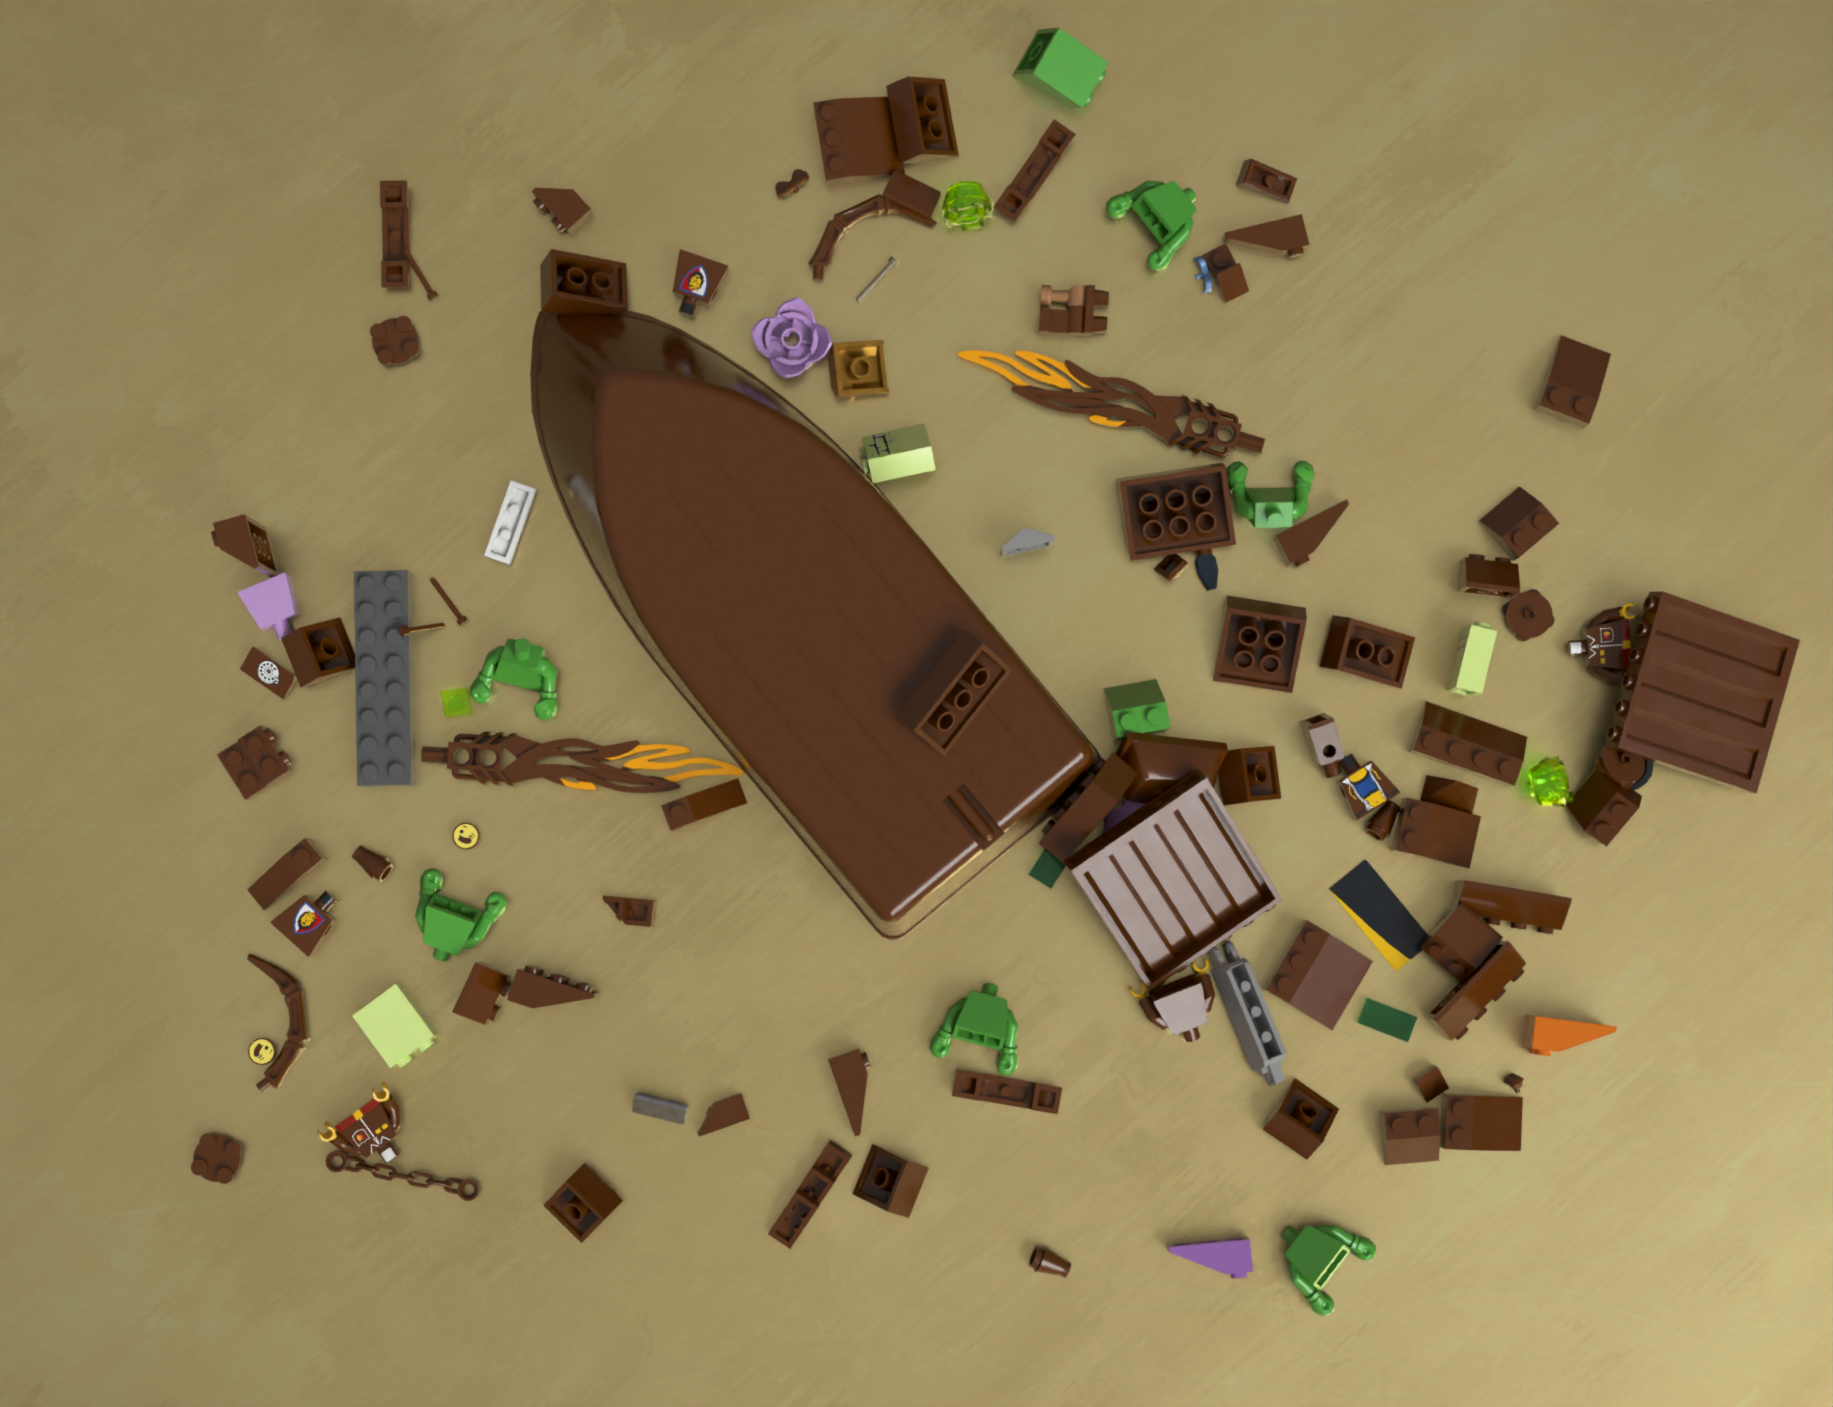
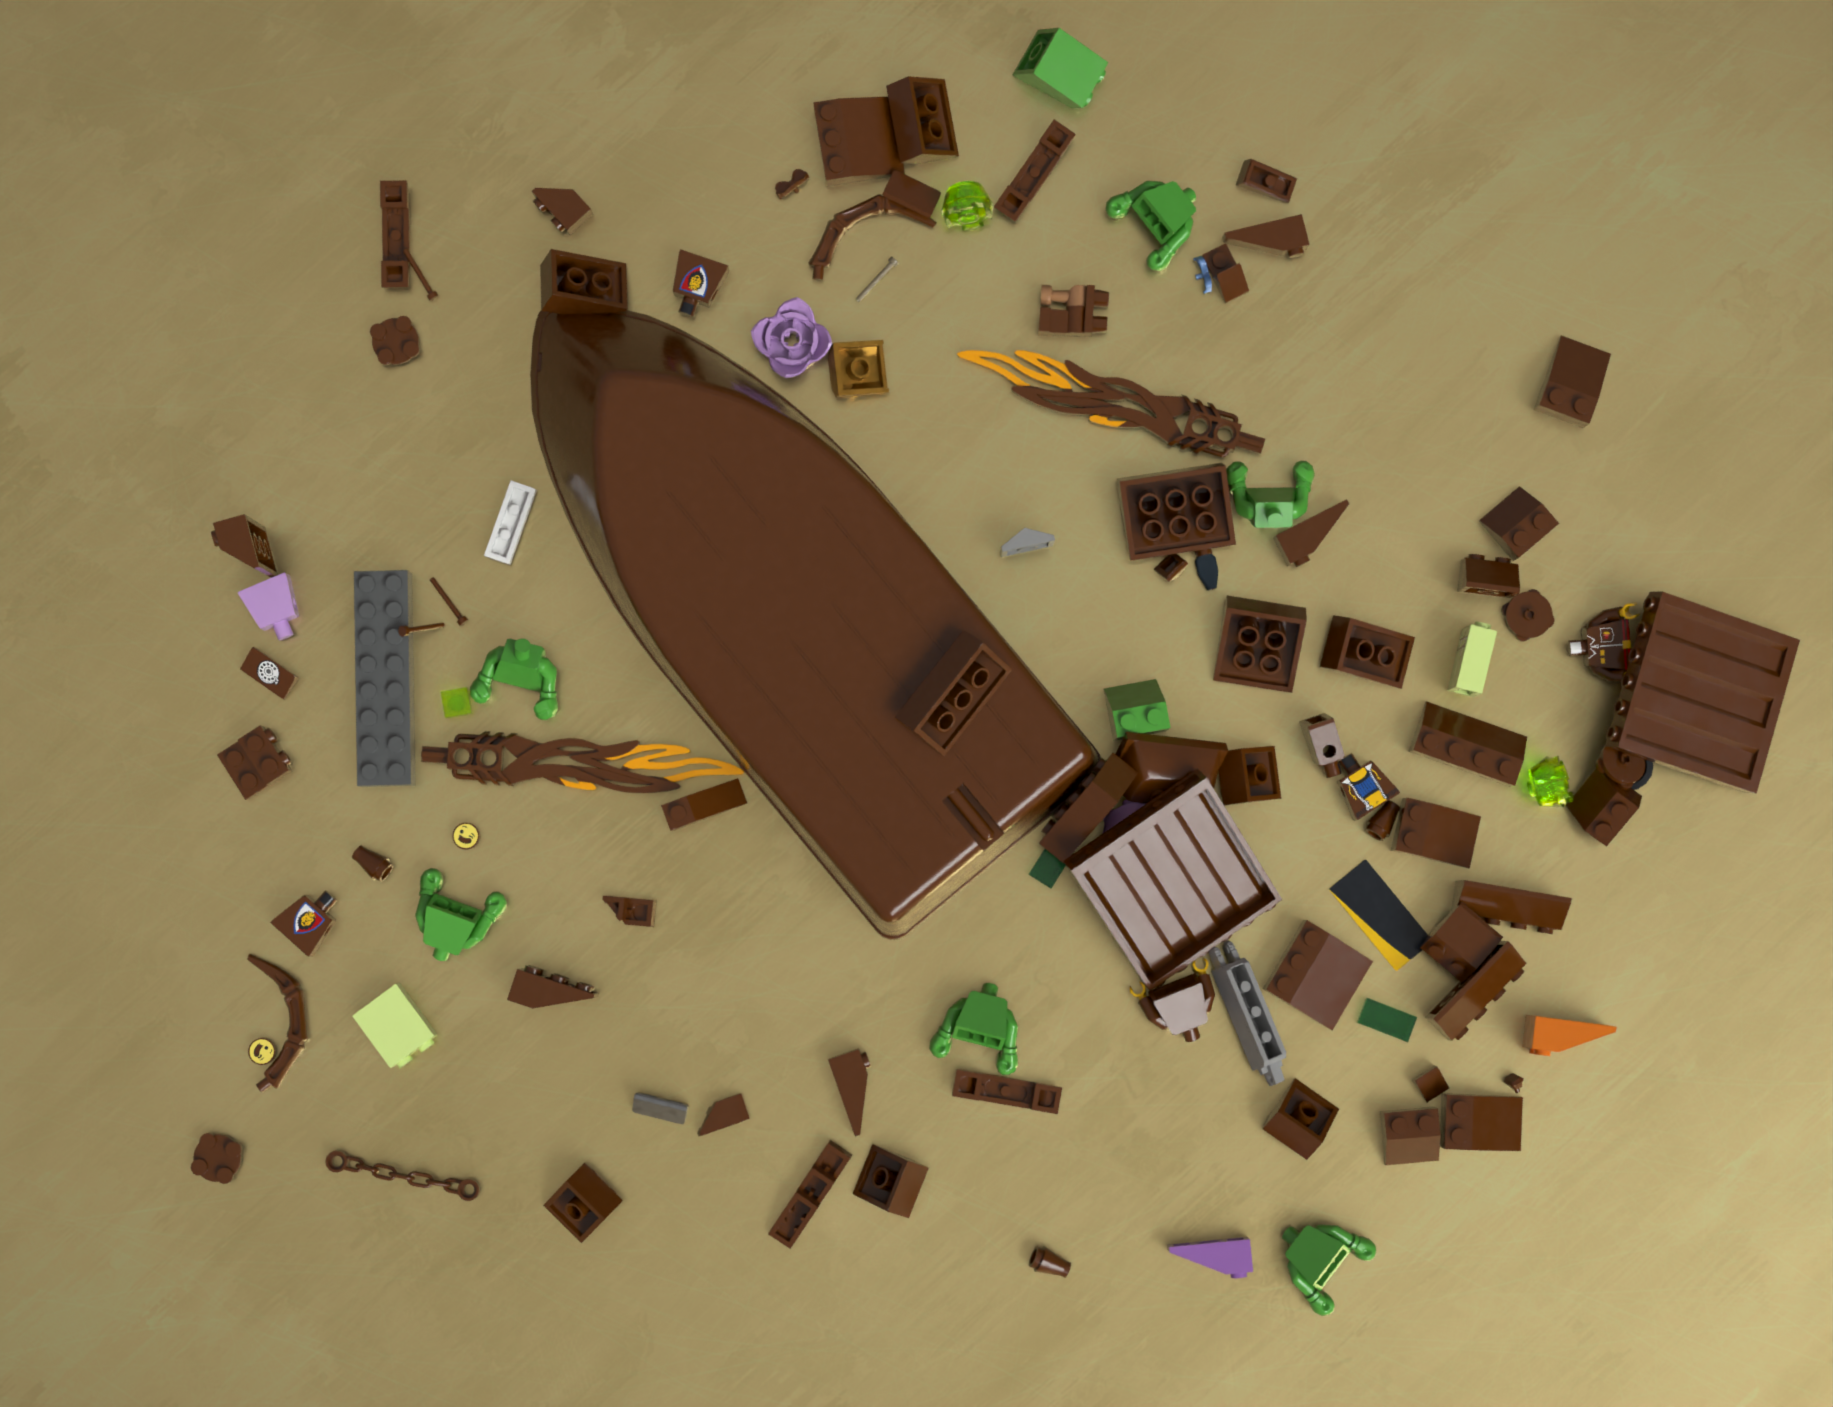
(287, 873): reddish brown slope -> none
(319, 651): reddish brown slope -> none
(368, 1128): reddish brown torso -> none
(482, 993): reddish brown slope -> none
(897, 453): yellowish green brick -> none
(1449, 793): reddish brown slope -> none

